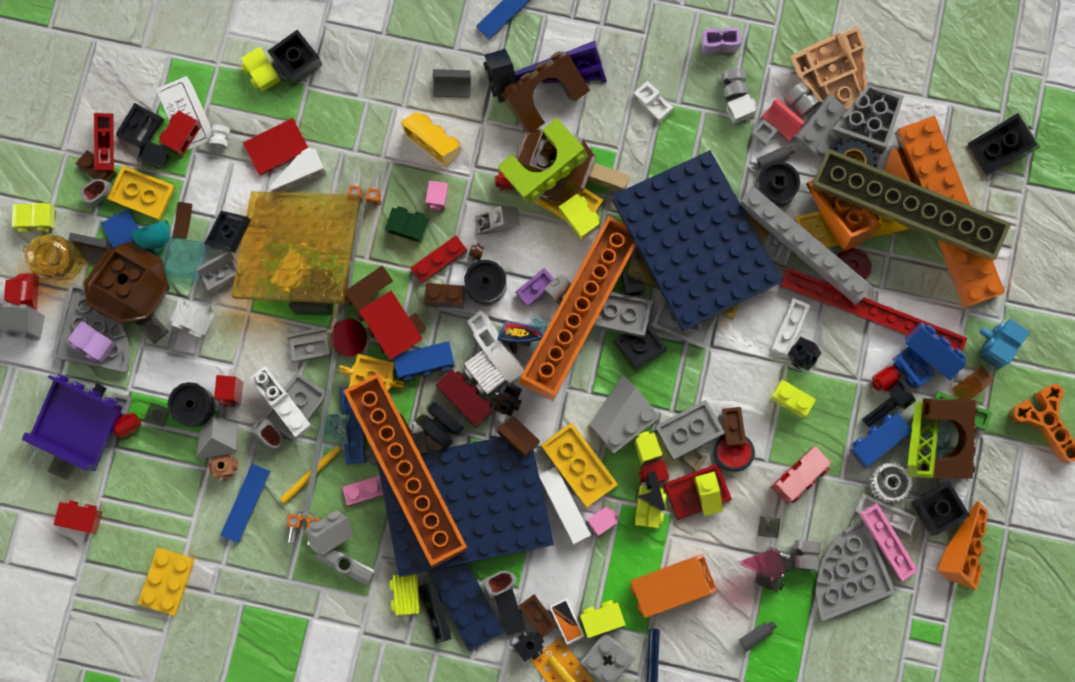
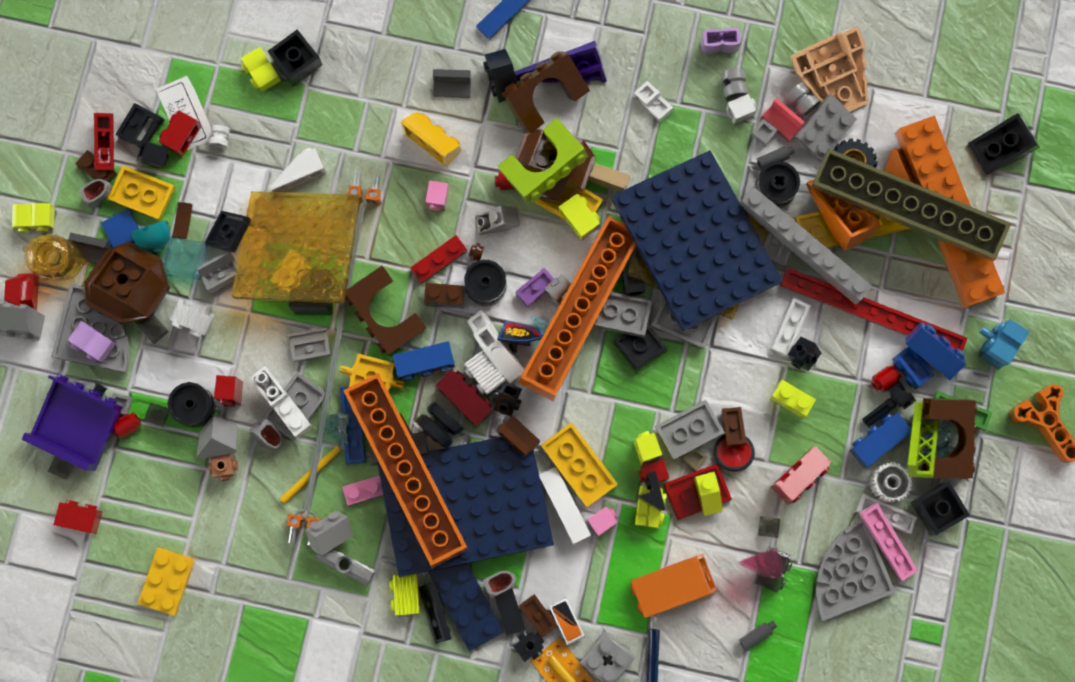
(245, 503): blue tile -> none
(275, 146): red tile -> none
(348, 337): dark red tile -> none
(390, 325): red tile -> none
(407, 224): dark green brick -> none
(602, 619): neon yellow brick -> none
(623, 416): light grey wedge -> none
(806, 555): light grey wheel -> none
(856, 260): dark red tile -> none
(871, 118): light grey wedge -> none
(962, 554): orange wedge -> none
(973, 383): clear orange slope -> none

